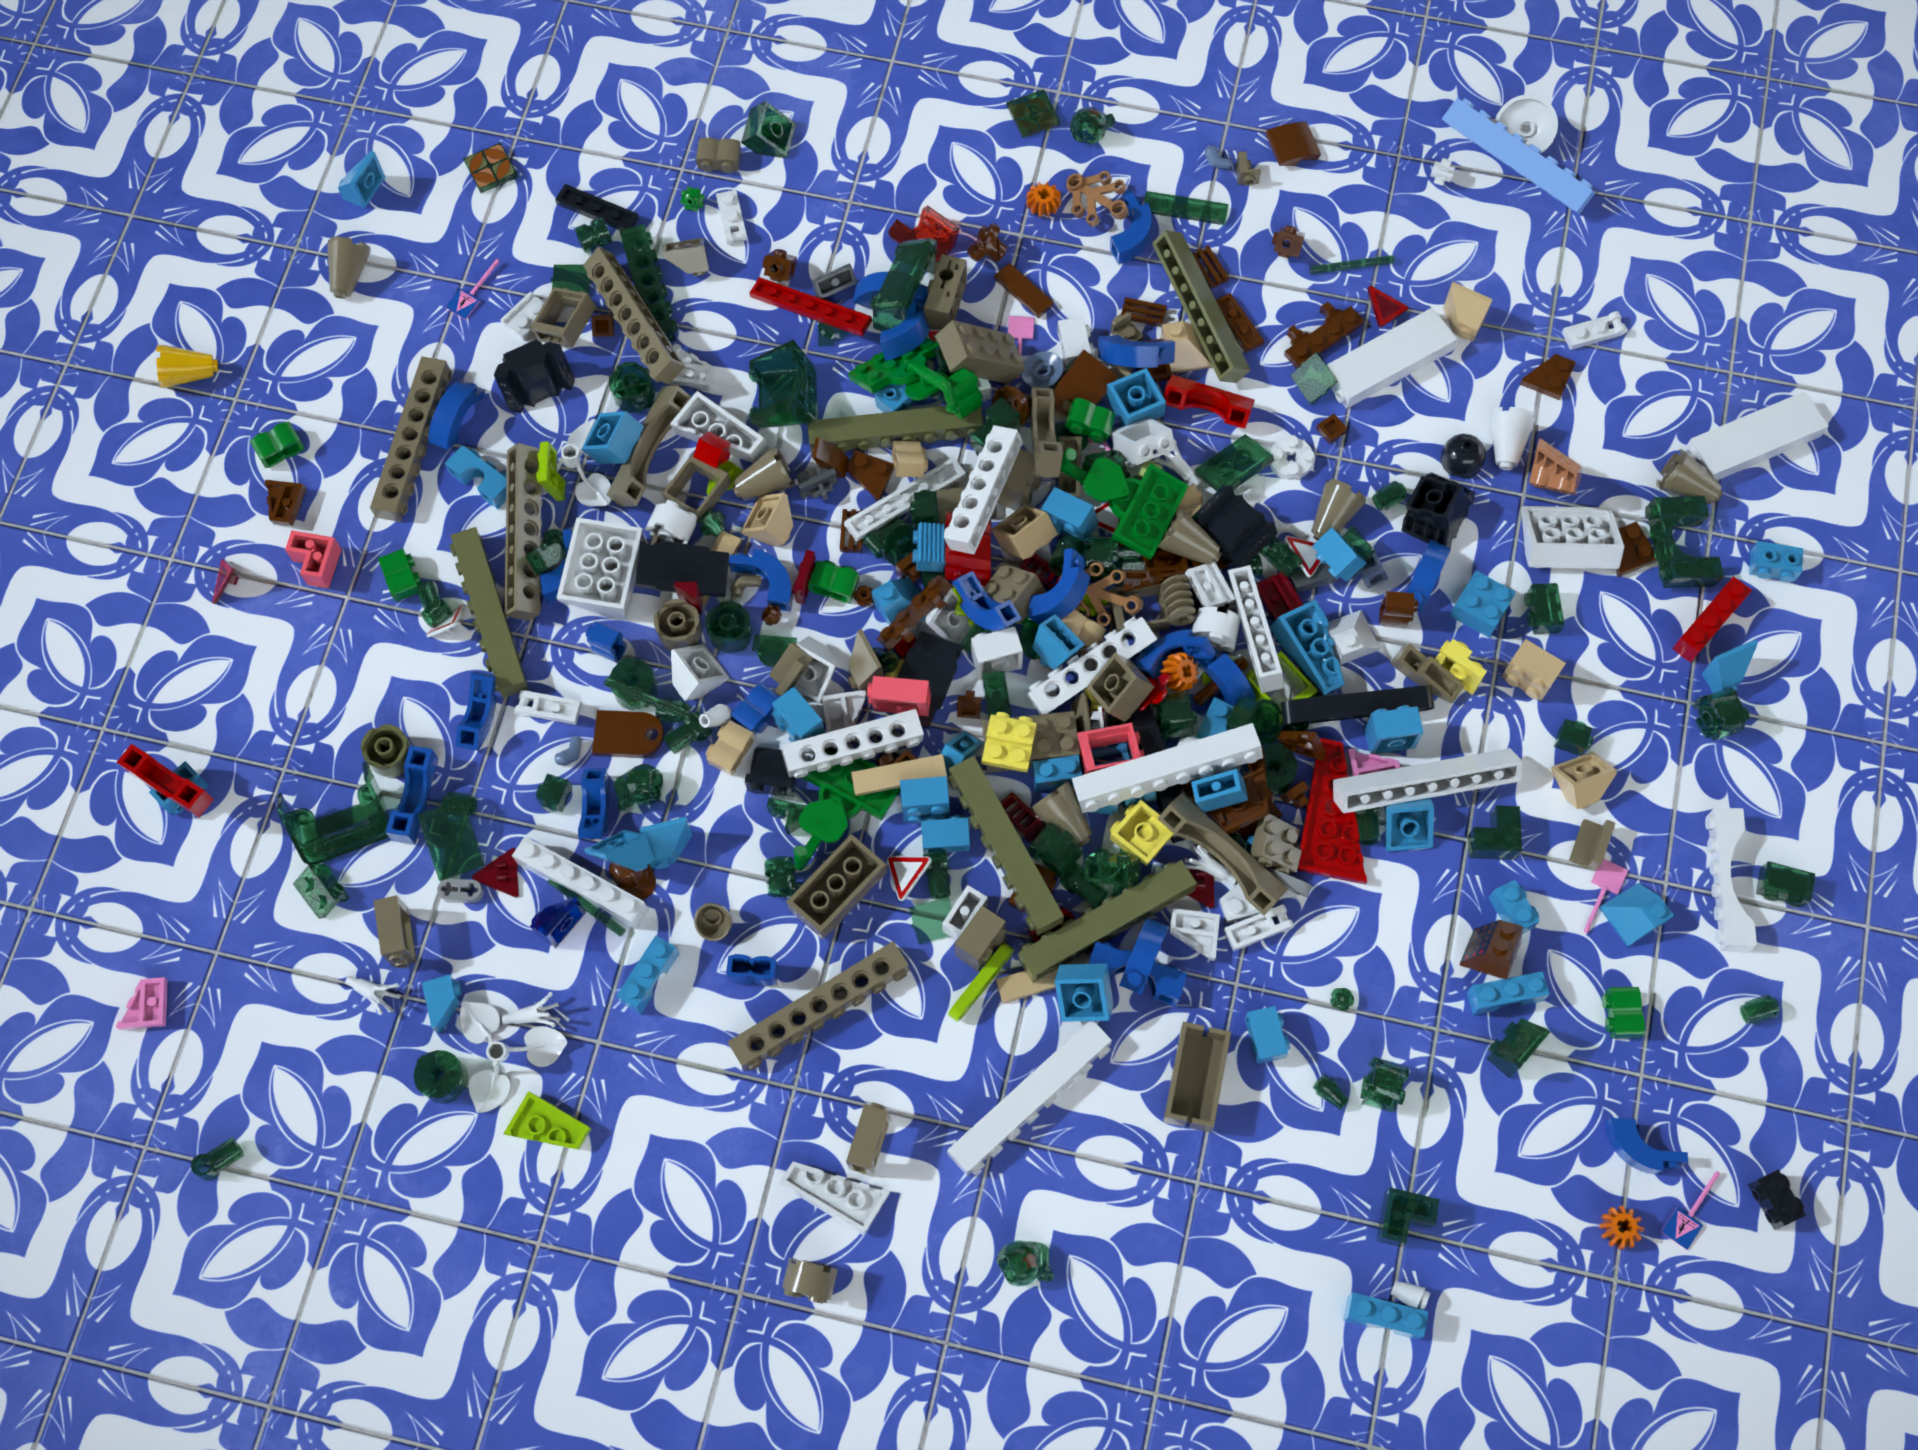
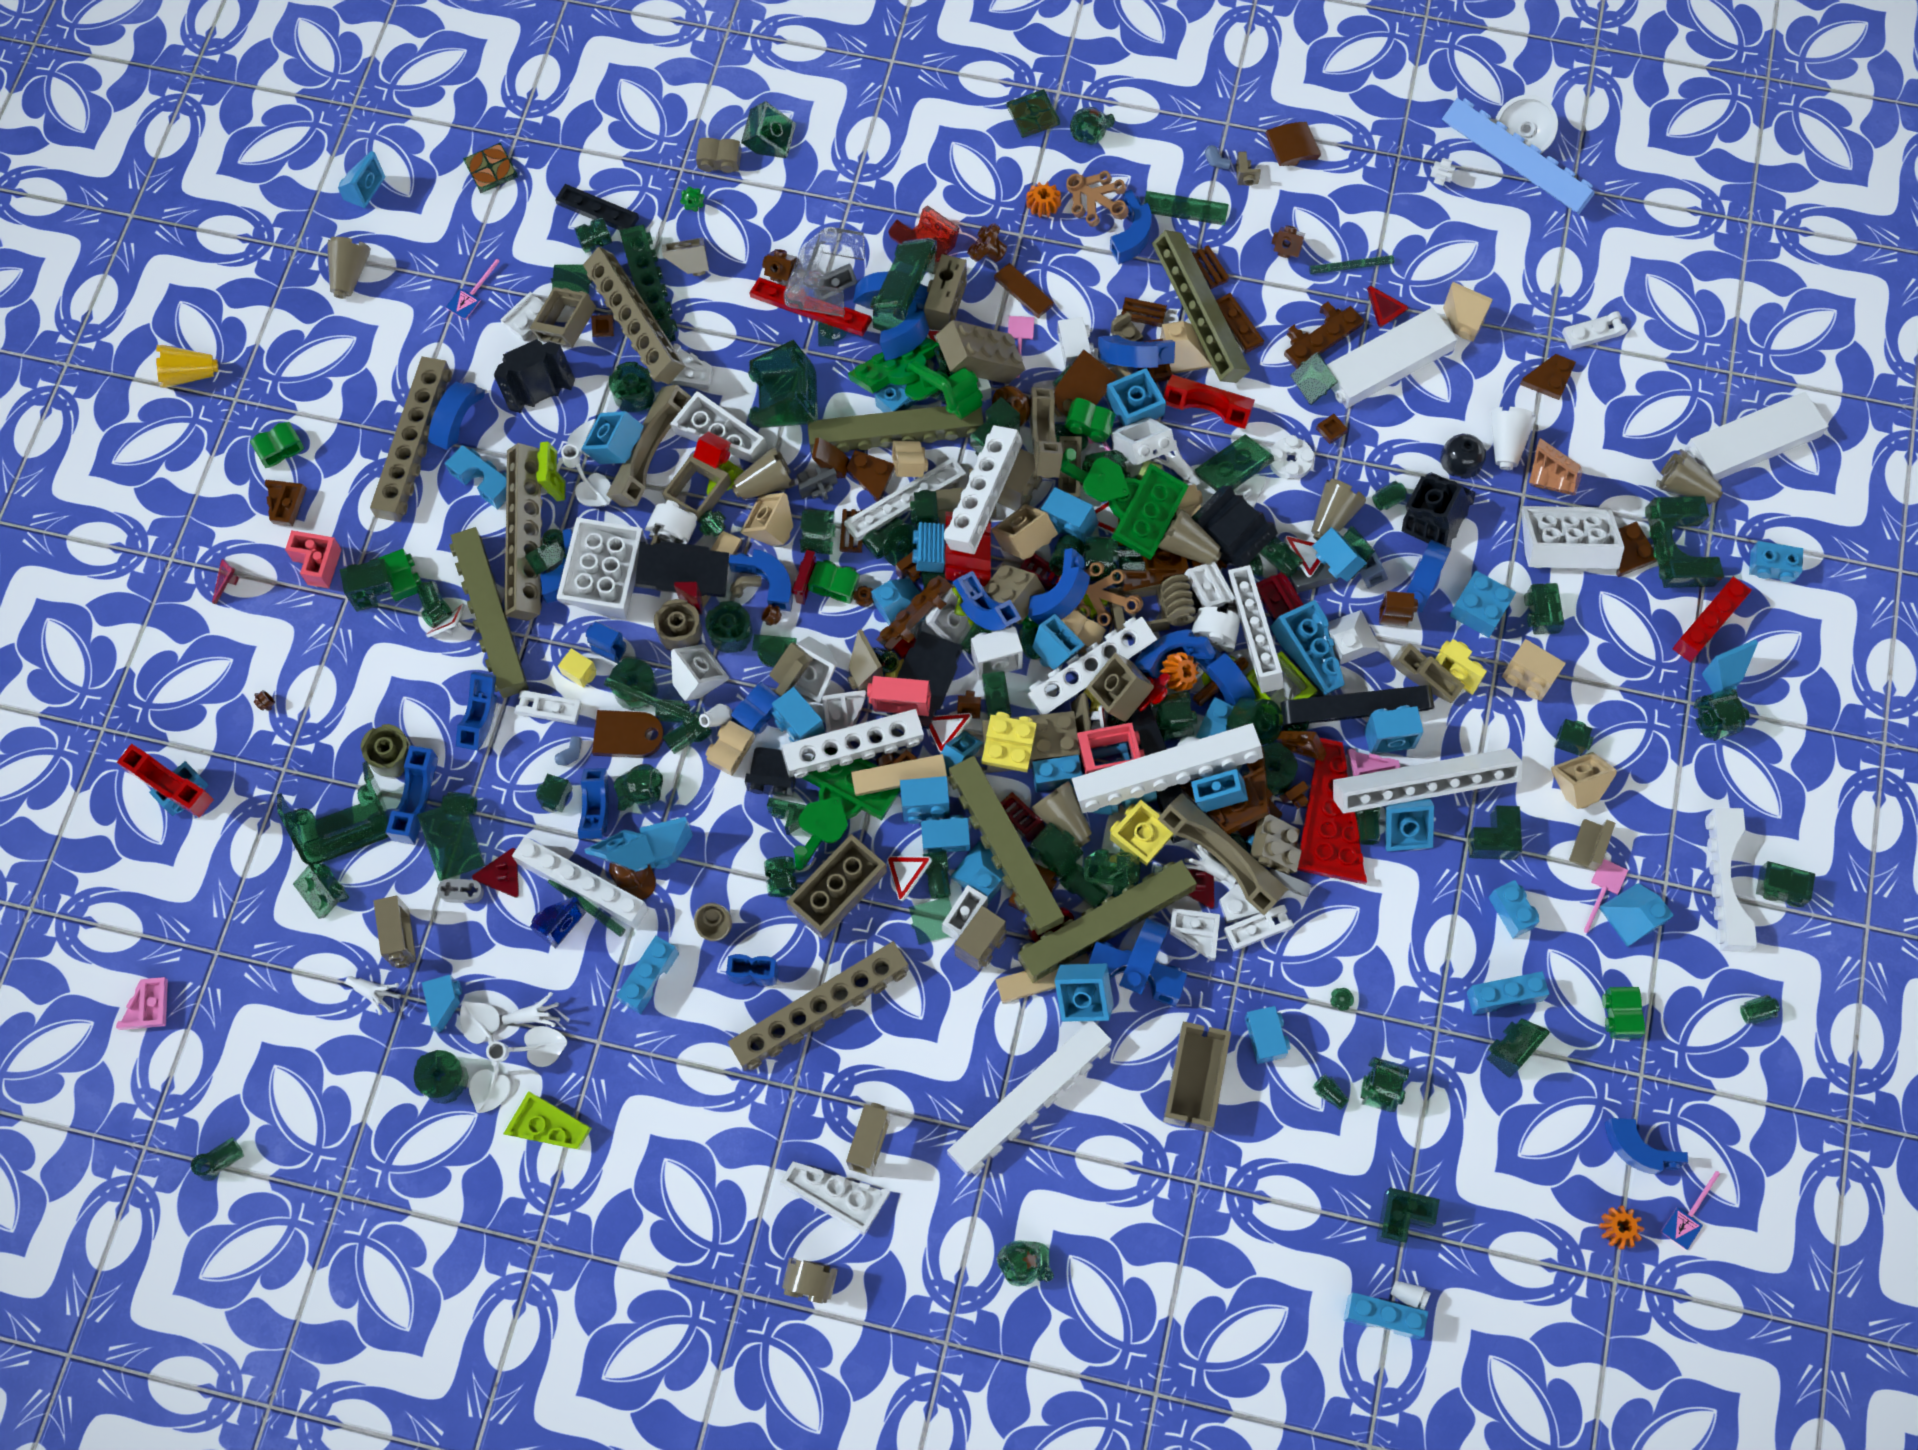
(263, 700): none -> reddish brown plate
(365, 582): none -> clear green brick
(577, 668): none -> light yellow brick
(731, 216): white plate -> none
(806, 286): none -> clear windscreen
(817, 531): none -> clear green brick
(948, 727): none -> piece
(979, 872): none -> dark azure slope
(981, 982): lime beam -> none
(1042, 363): sand blue dish -> none
(1493, 948): reddish brown slope -> none
(1777, 1199): black brick -> none

